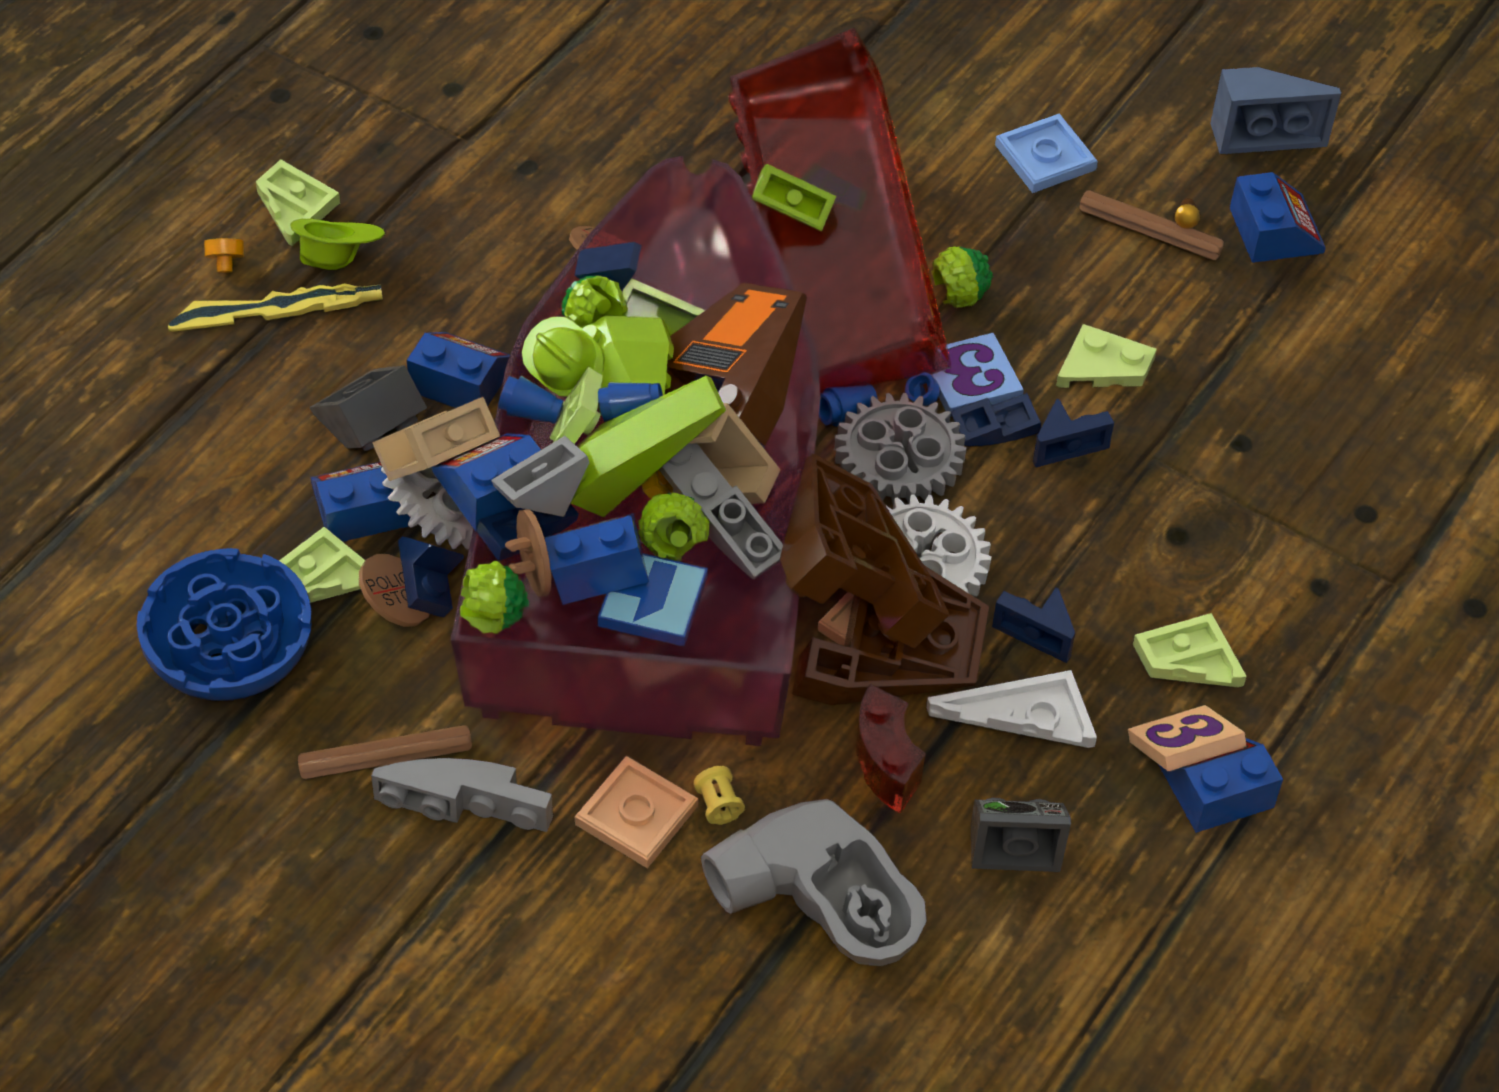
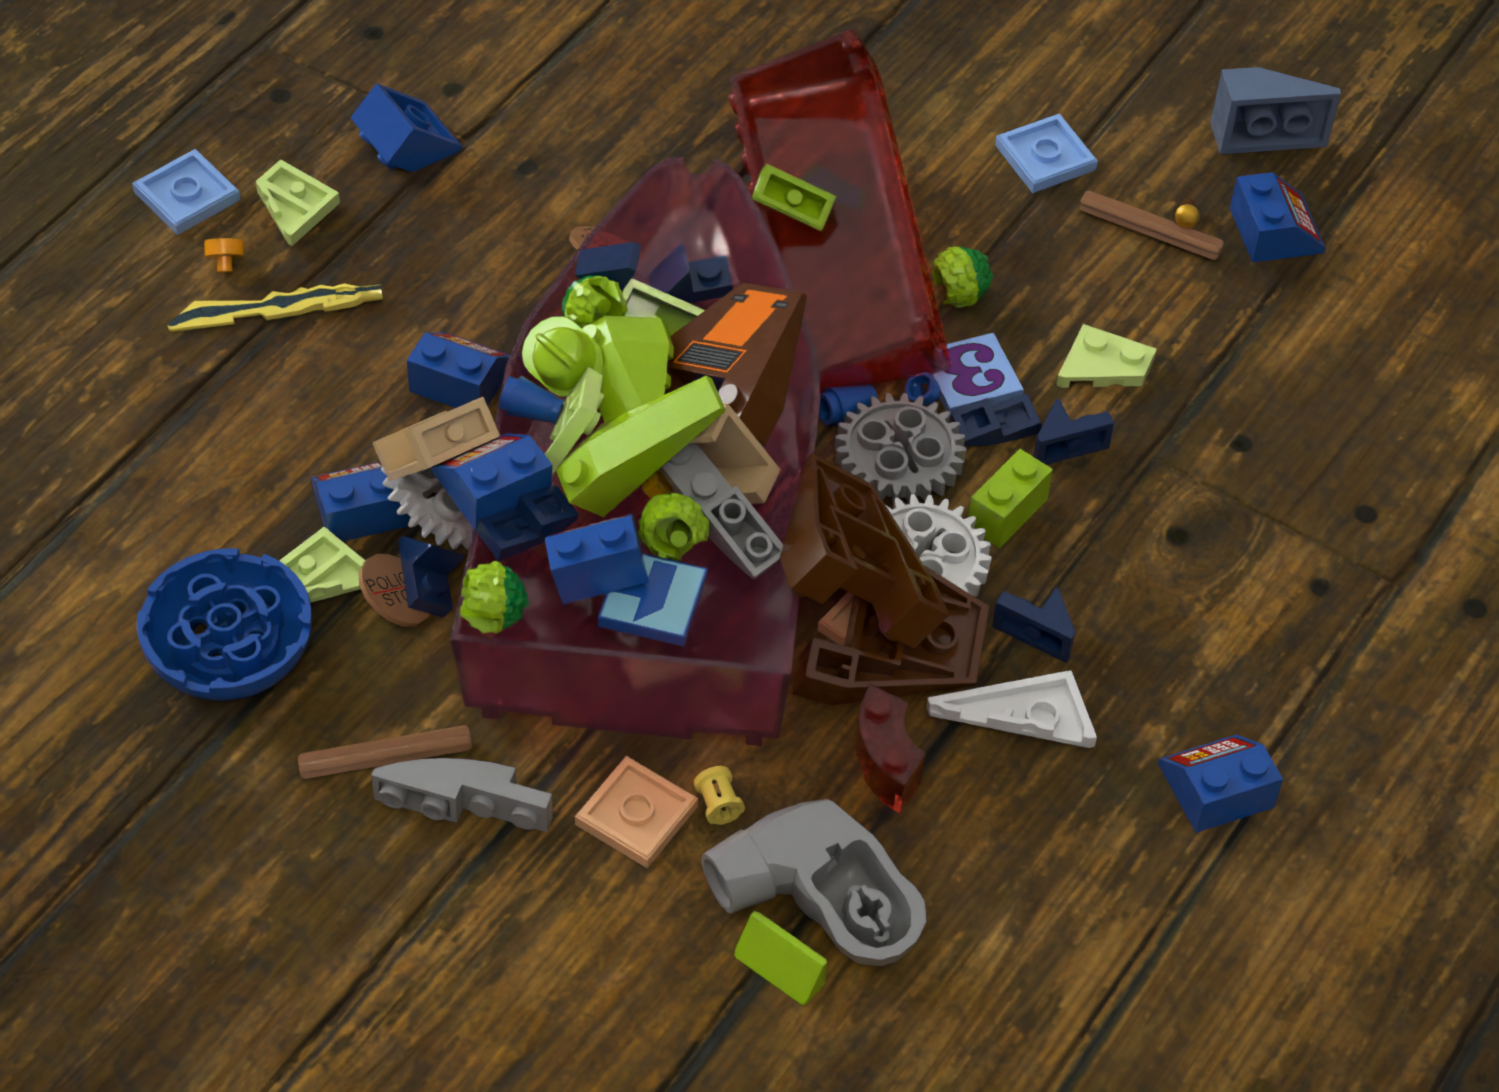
(186, 191): none -> light blue tile
(332, 243): lime piece -> none
(371, 407): dark grey slope -> none
(403, 130): none -> blue slope
(532, 552): medium nougat piece -> none
(545, 479): light grey slope -> none
(624, 397): blue cone -> none
(694, 279): none -> dark blue slope
(781, 959): none -> lime slope
(1010, 497): none -> lime brick
(1019, 835): dark grey slope -> none
(1187, 738): light nougat tile -> none
(1190, 653): yellowish green wing -> none

